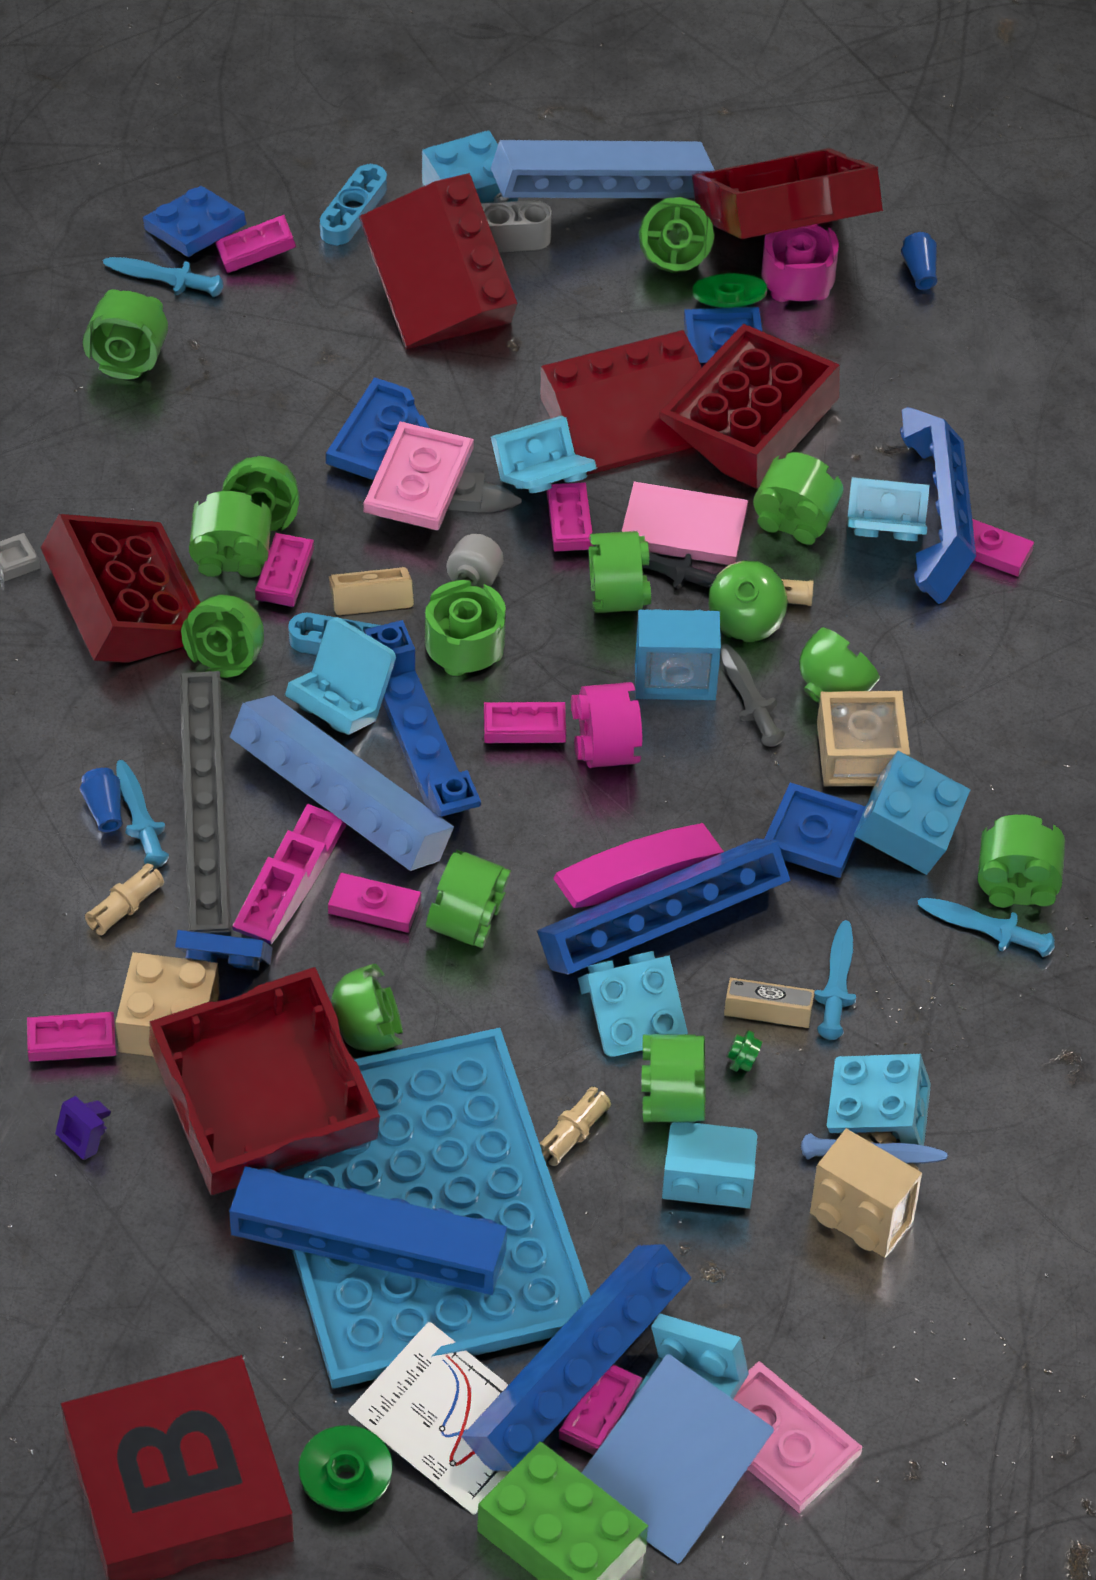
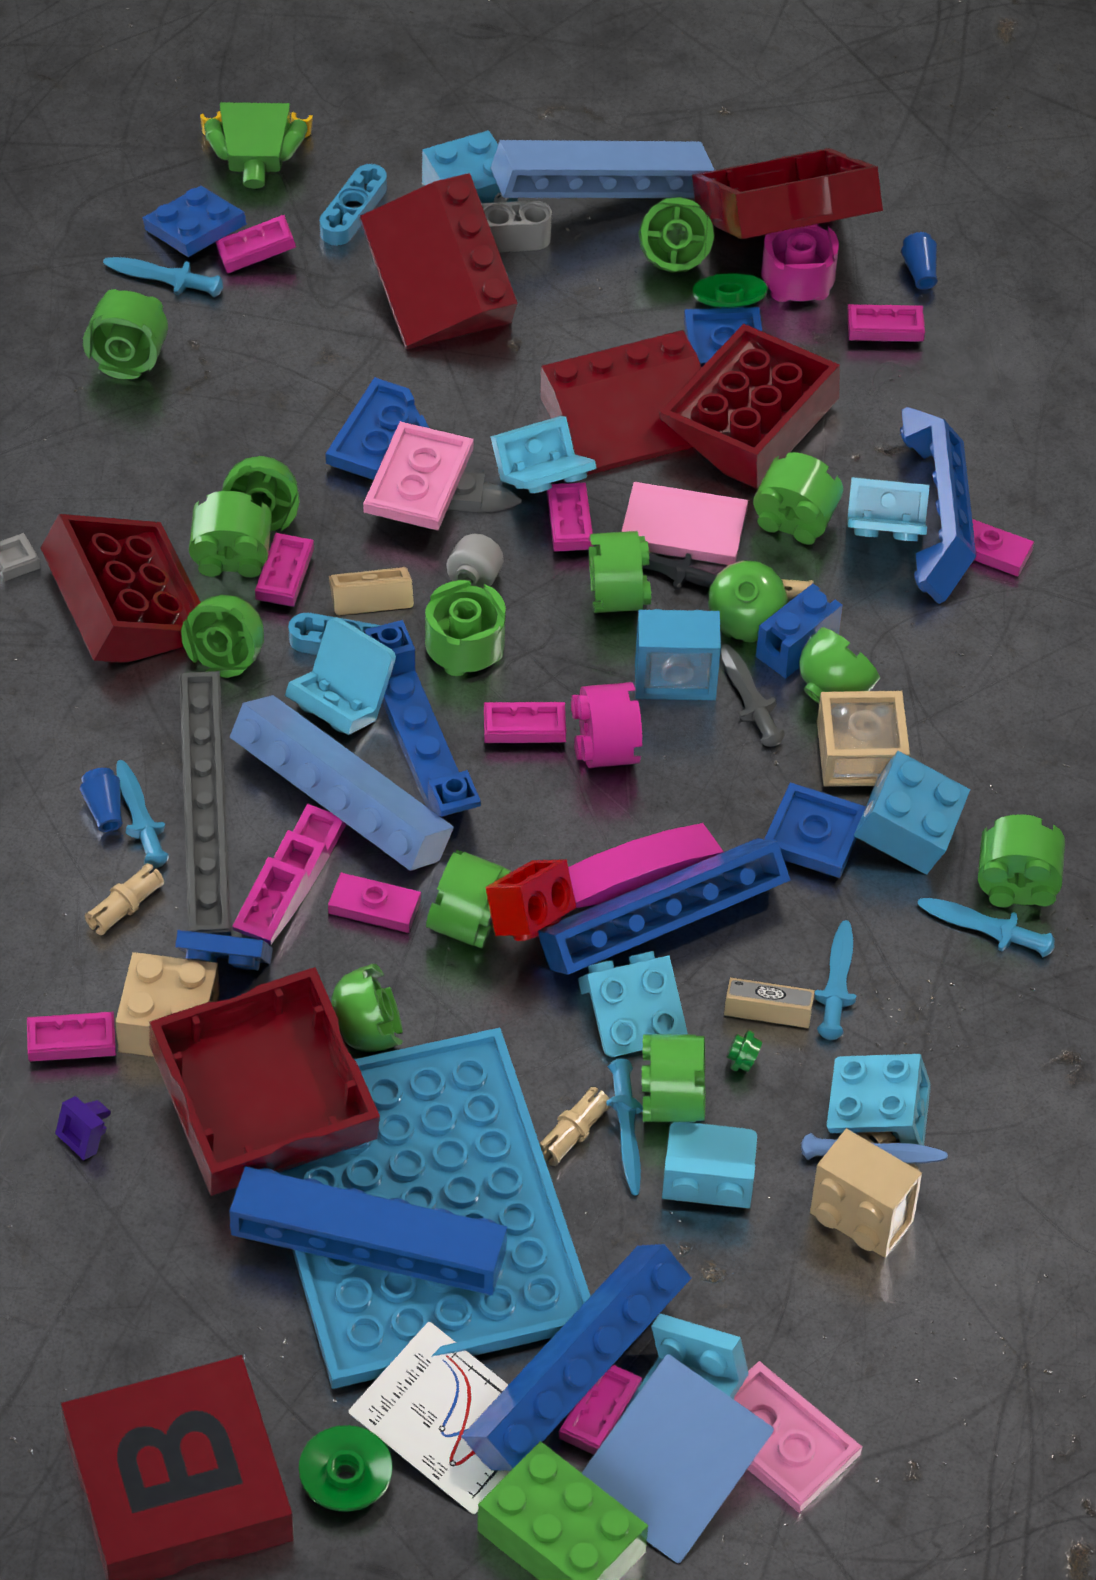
(255, 137): none -> bright green torso
(530, 898): none -> red brick
(626, 1108): none -> dark azure sword
(793, 627): none -> blue brick
(885, 323): none -> dark pink plate

